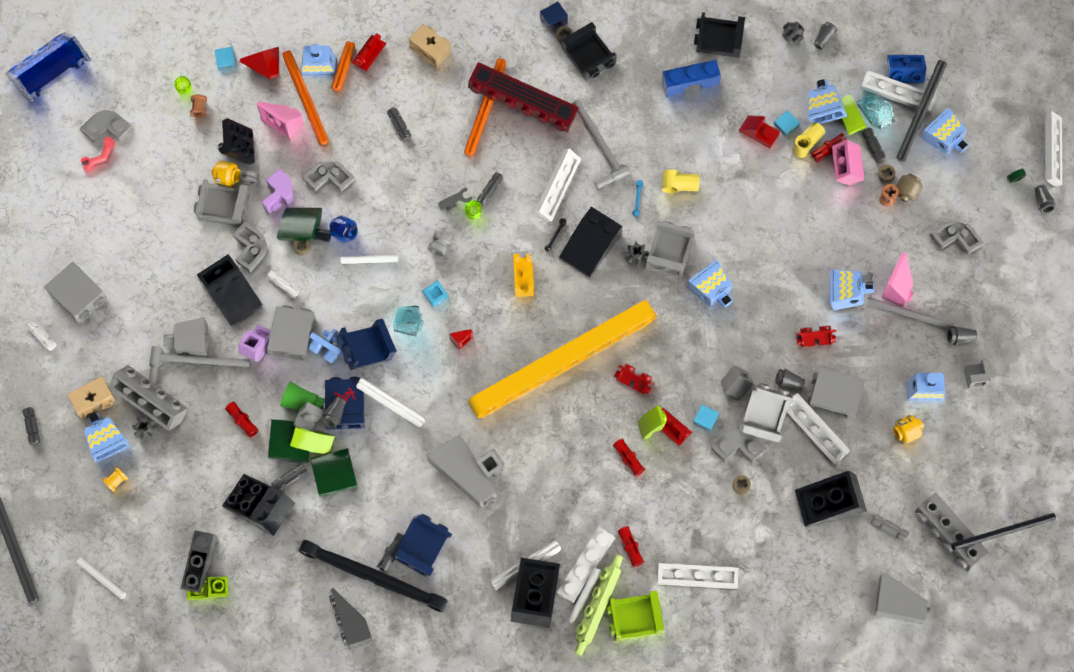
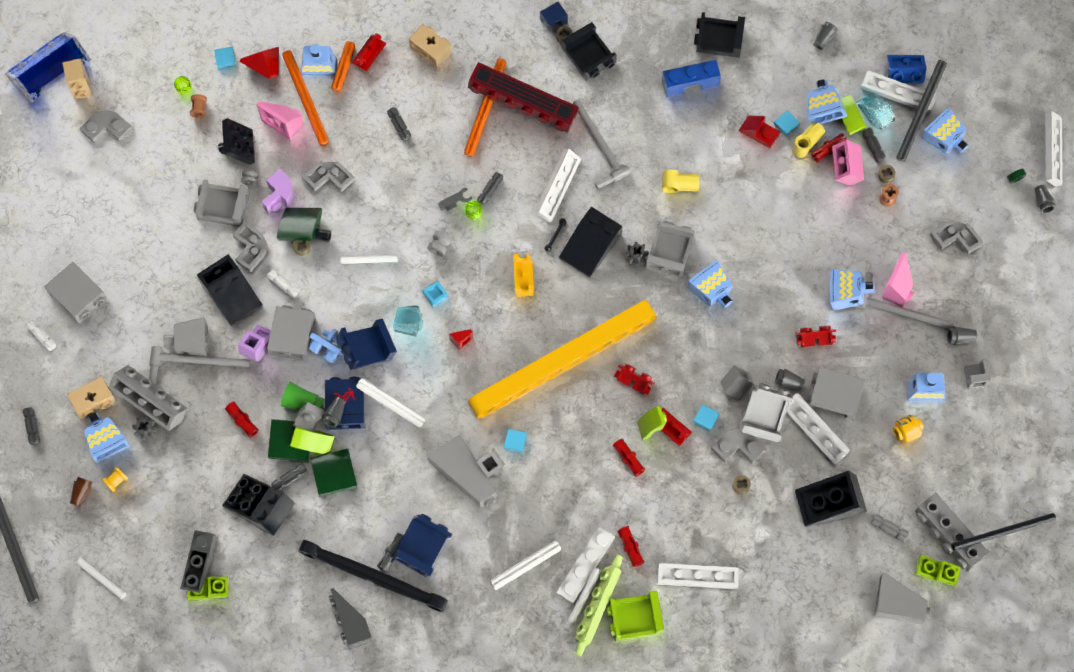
(77, 78): none -> tan brick
(80, 491): none -> reddish brown cone
(108, 145): coral arm -> none
(225, 173): yellow head -> none
(343, 229): clear blue head -> none
(515, 440): none -> medium azure tile
(535, 592): black slope -> none
(639, 184): dark azure hinge -> none
(793, 32): dark grey gear -> none
(909, 187): dark tan head -> none
(937, 571): none -> lime slope

